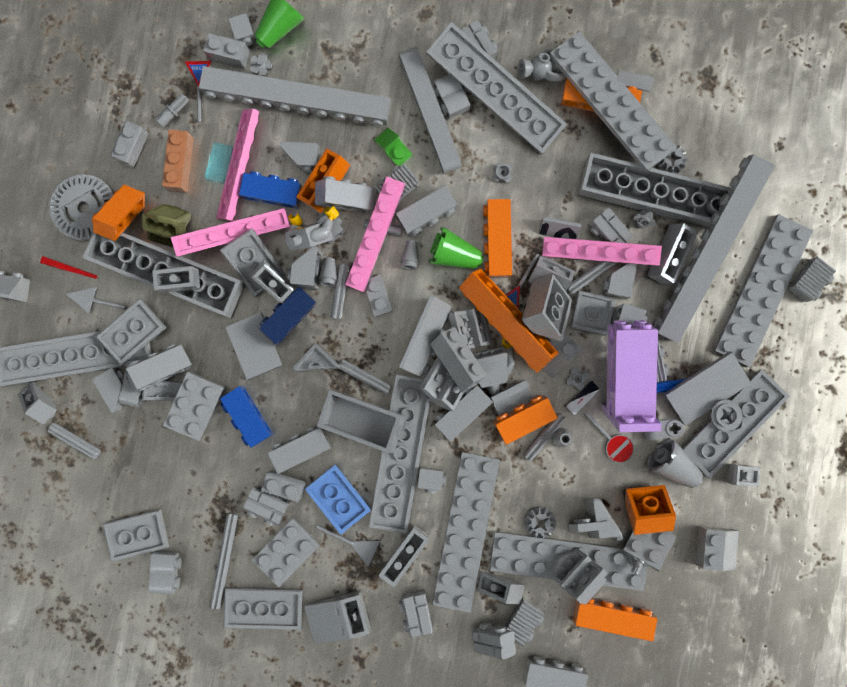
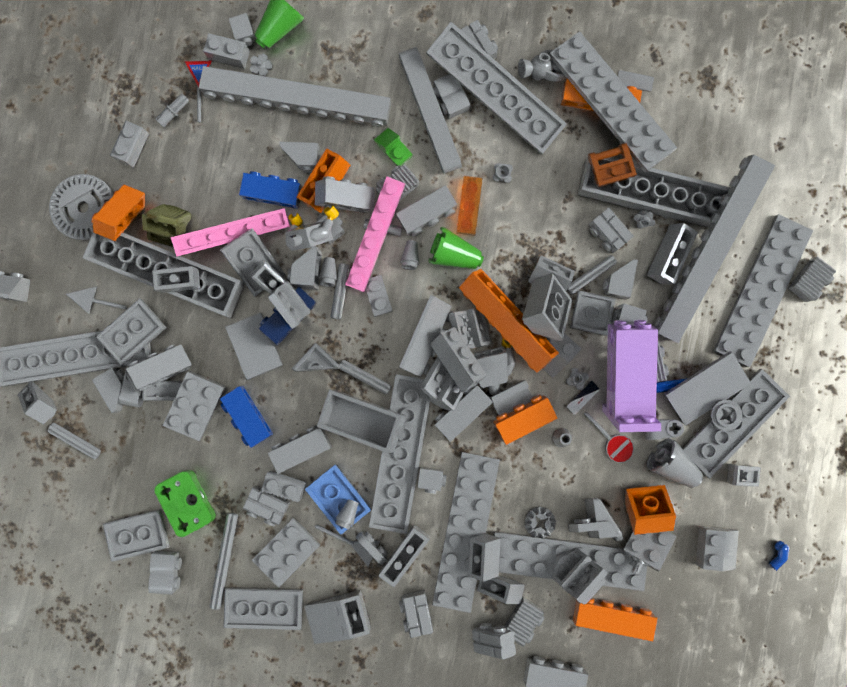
(44, 260): red sticker -> none
(177, 161): nougat brick -> none
(180, 507): none -> bright green axle
(218, 163): clear light blue plate -> none
(237, 164): bright pink plate -> none
(289, 304): none -> light grey bracket
(347, 514): none -> light grey cone
(377, 553): none -> light grey plate
(469, 205): none -> clear orange plate
(484, 557): none -> light grey brick
(498, 238): orange brick -> none
(515, 293): piece -> none
(544, 437): light grey axle -> none
(559, 228): light grey slope -> none
(602, 250): bright pink plate -> none
(615, 170): none -> dark orange plate
(677, 165): light grey gear -> none
(782, 557): none -> blue arm

